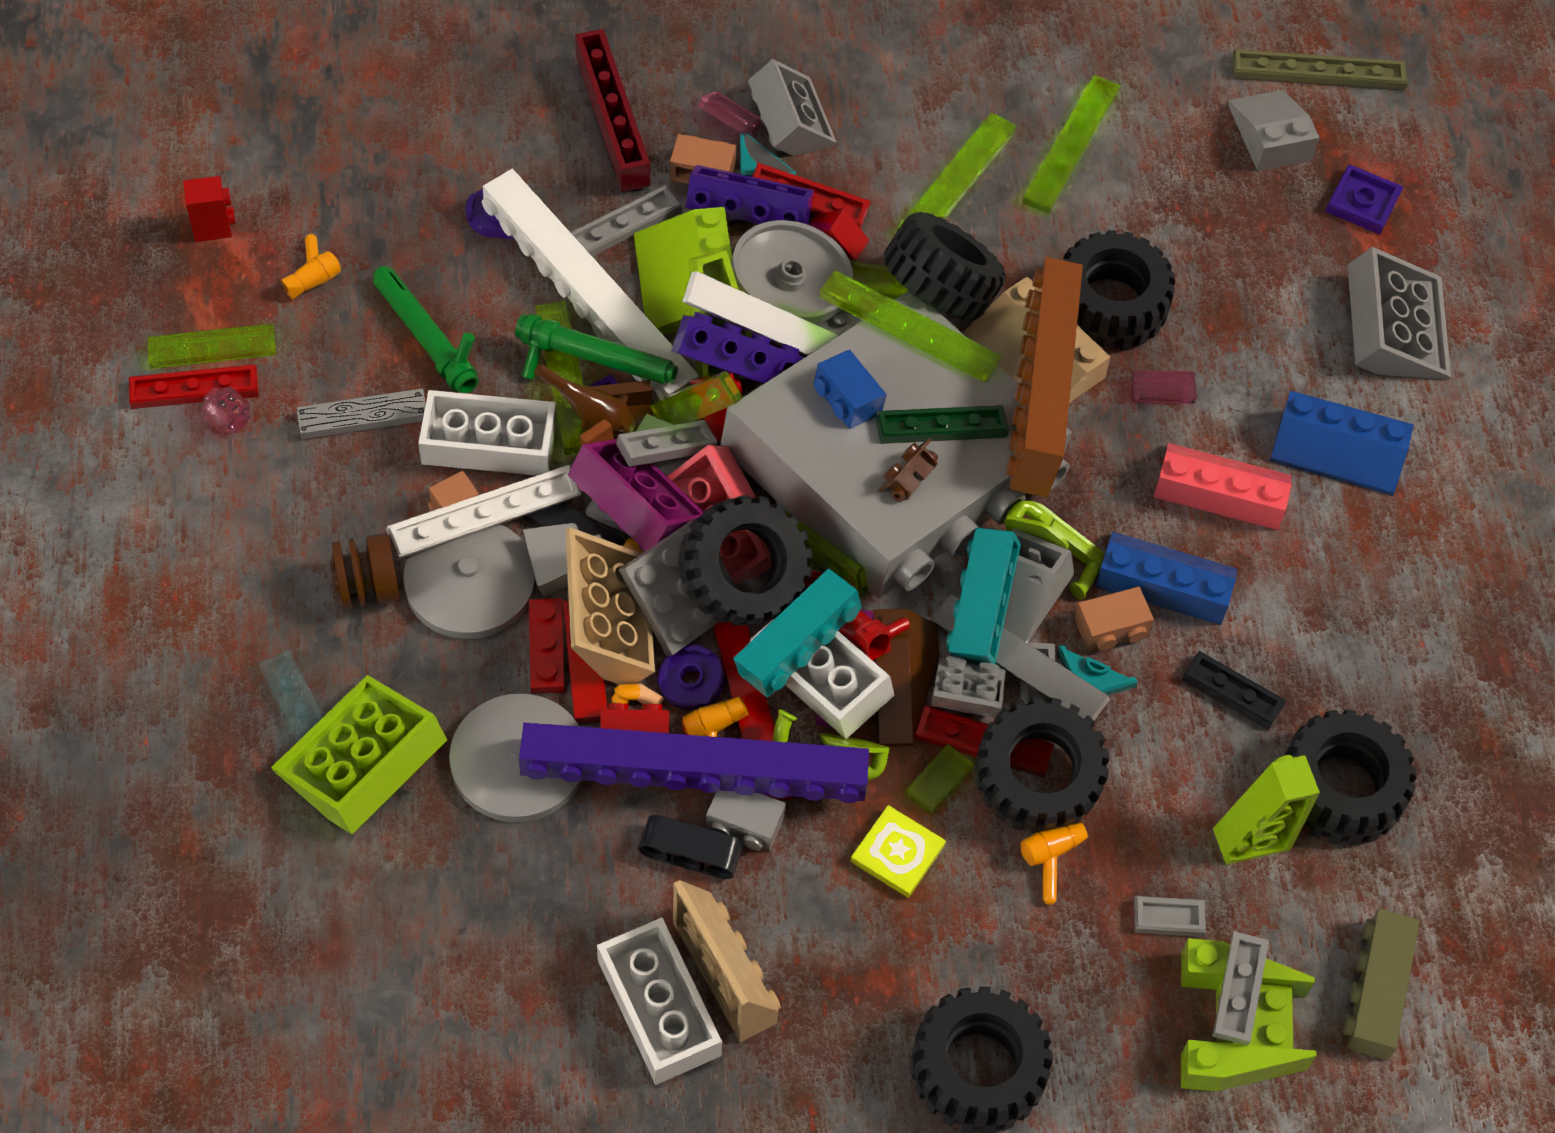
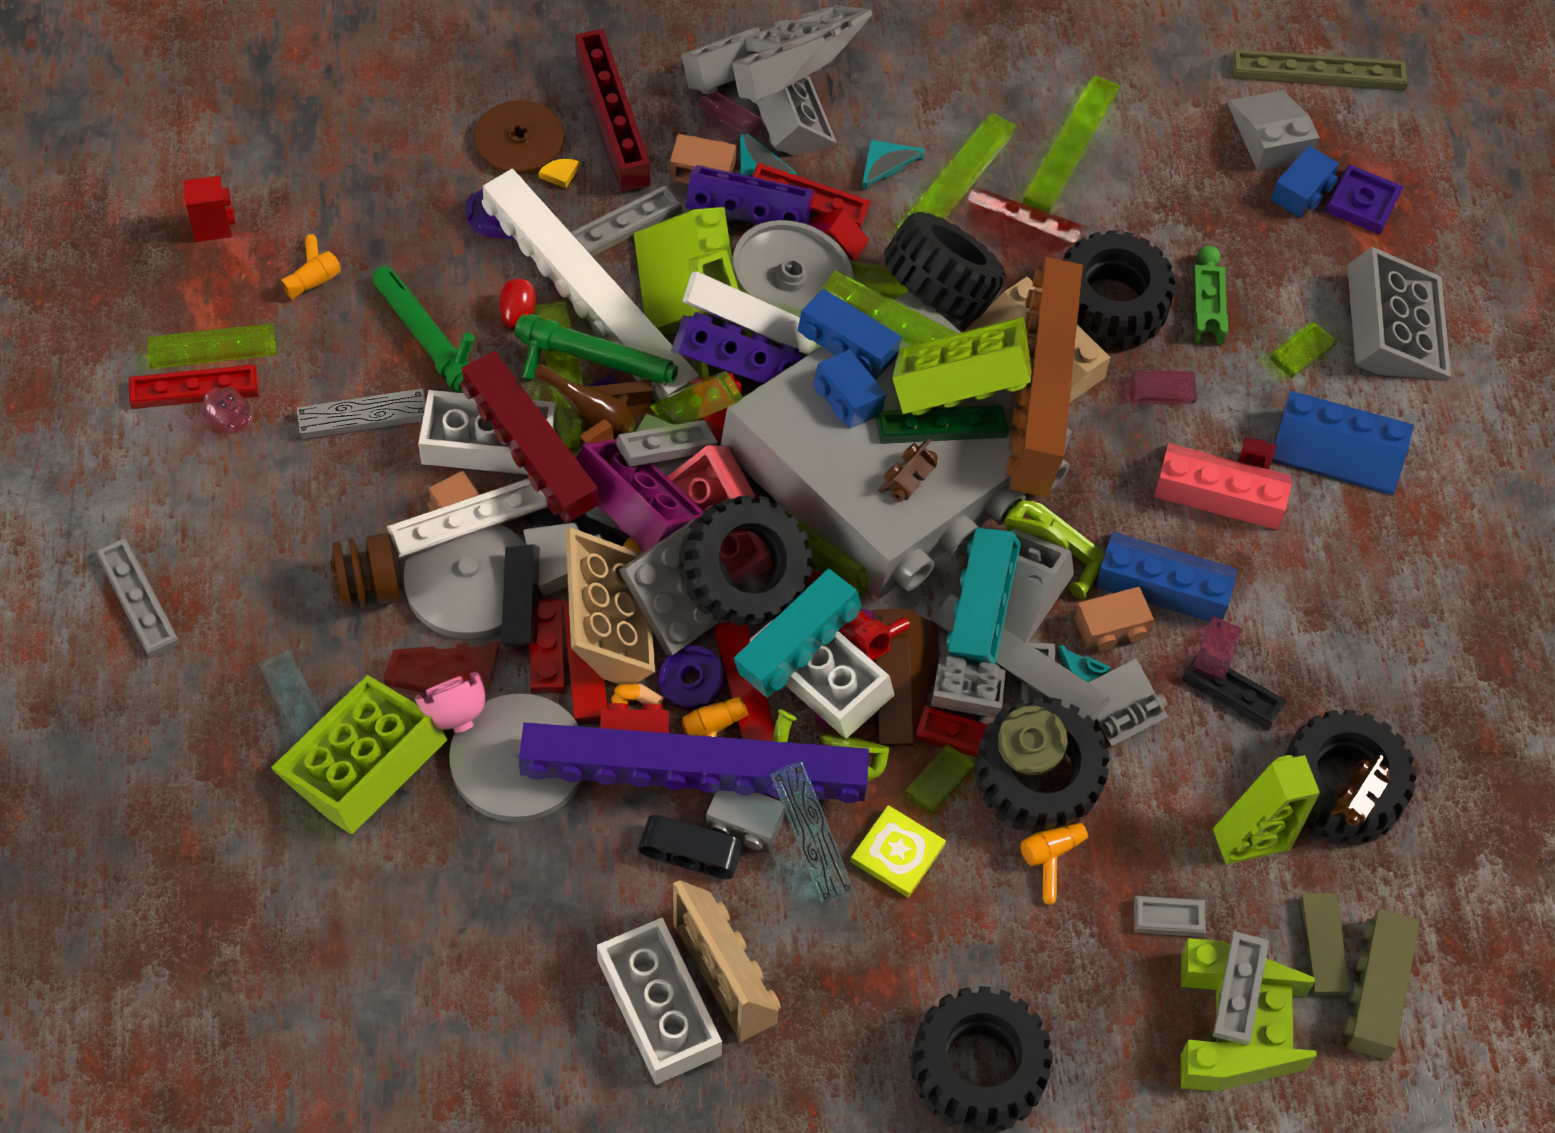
(137, 598): none -> light grey tile
(427, 666): none -> clear red wing
(454, 703): none -> bright pink cylinder
(501, 147): none -> reddish brown piece
(516, 299): none -> red animal
(520, 595): none -> black tile
(530, 437): none -> dark red brick
(559, 172): none -> yellow tile
(773, 57): none -> light grey wedge
(811, 831): none -> clear light blue tile
(843, 327): none -> blue brick
(888, 159): none -> teal tile
(962, 366): none -> lime slope
(1032, 740): none -> olive tile
(1036, 218): none -> clear red wing
(1131, 704): none -> light grey hinge
(1209, 296): none -> bright green plate
(1218, 647): none -> clear pink tile
(1257, 452): none -> dark red plate
(1302, 349): none -> clear neon green tile
(1305, 182): none -> blue brick
(1325, 944): none -> olive tile
(1367, 778): none -> reddish brown hinge

